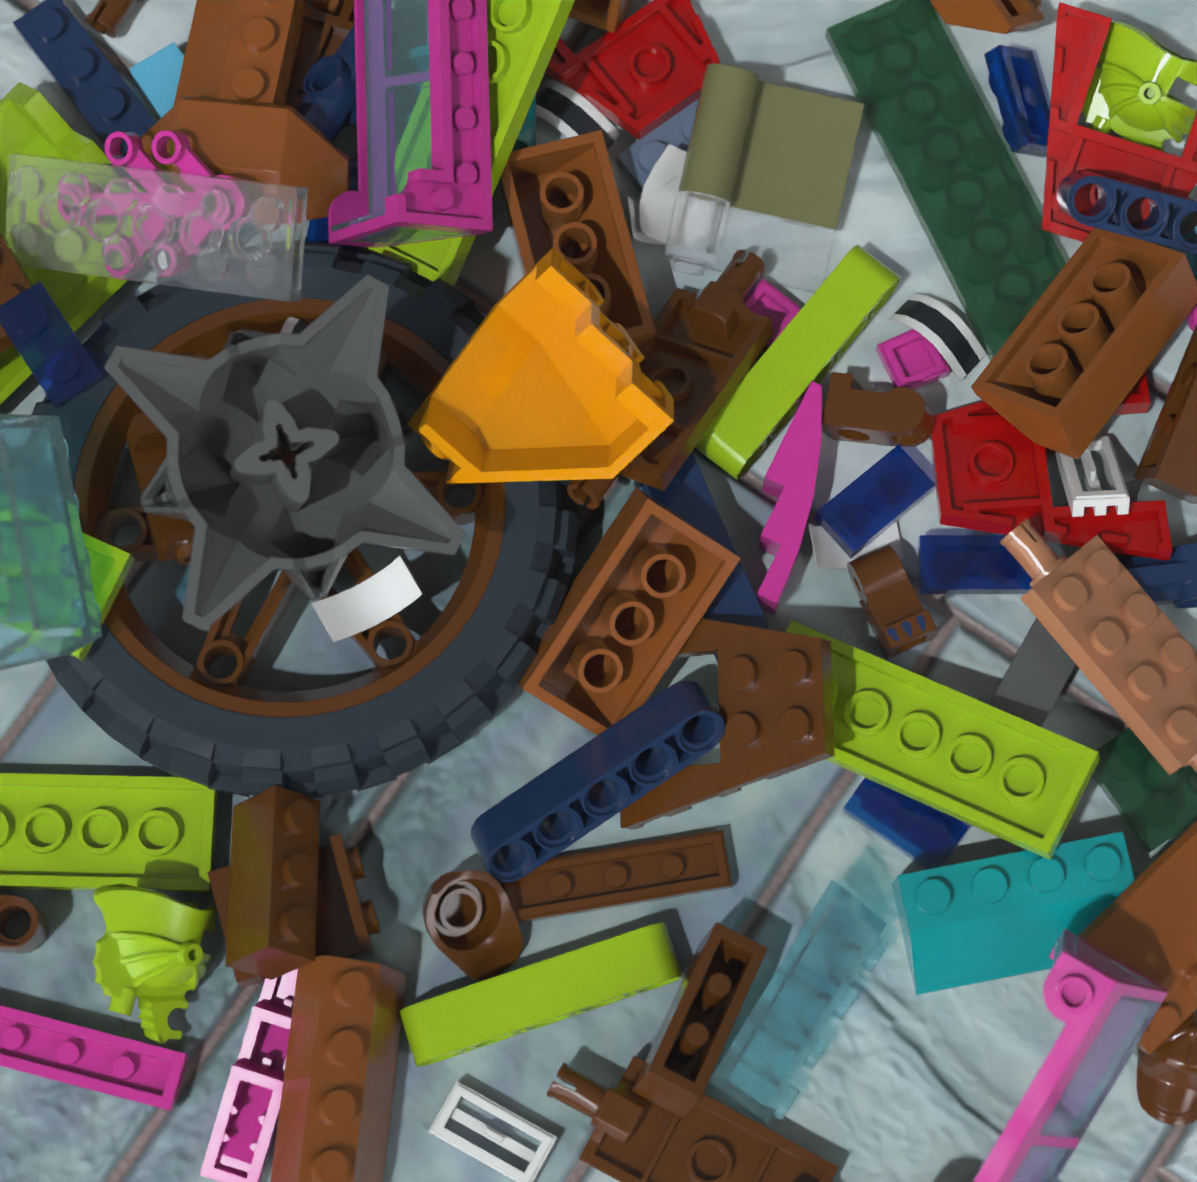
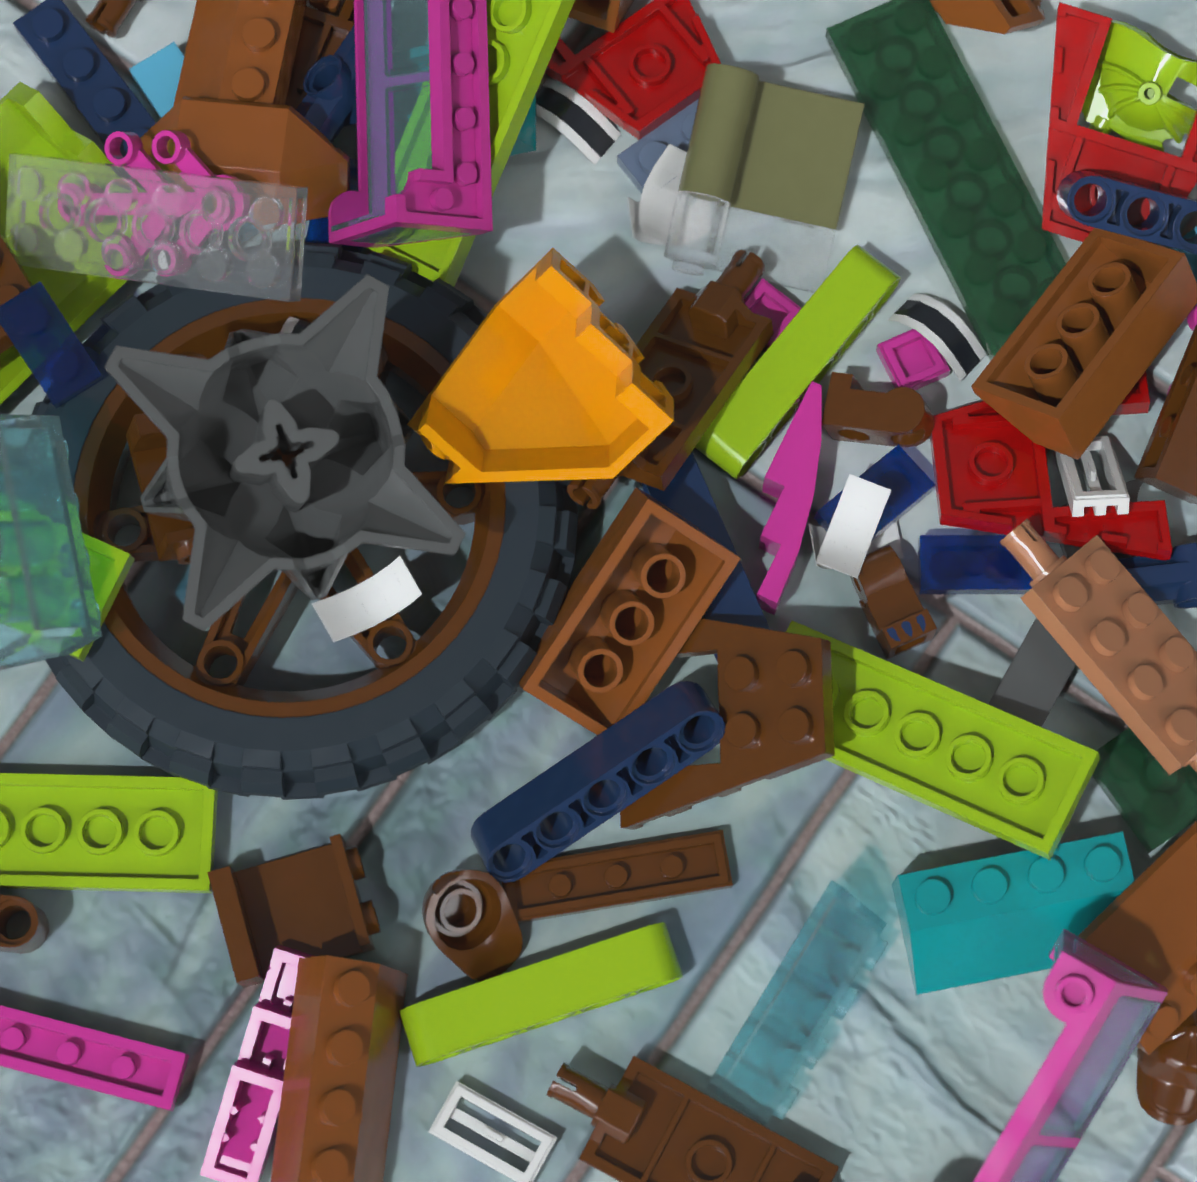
(150, 953): lime helmet -> none
(273, 883): reddish brown brick -> none
(569, 201): dark orange slope -> none
(699, 1020): reddish brown brick -> none
(853, 526): none -> white sticker
(906, 824): clear blue plate -> none
(1020, 99): clear blue plate -> none

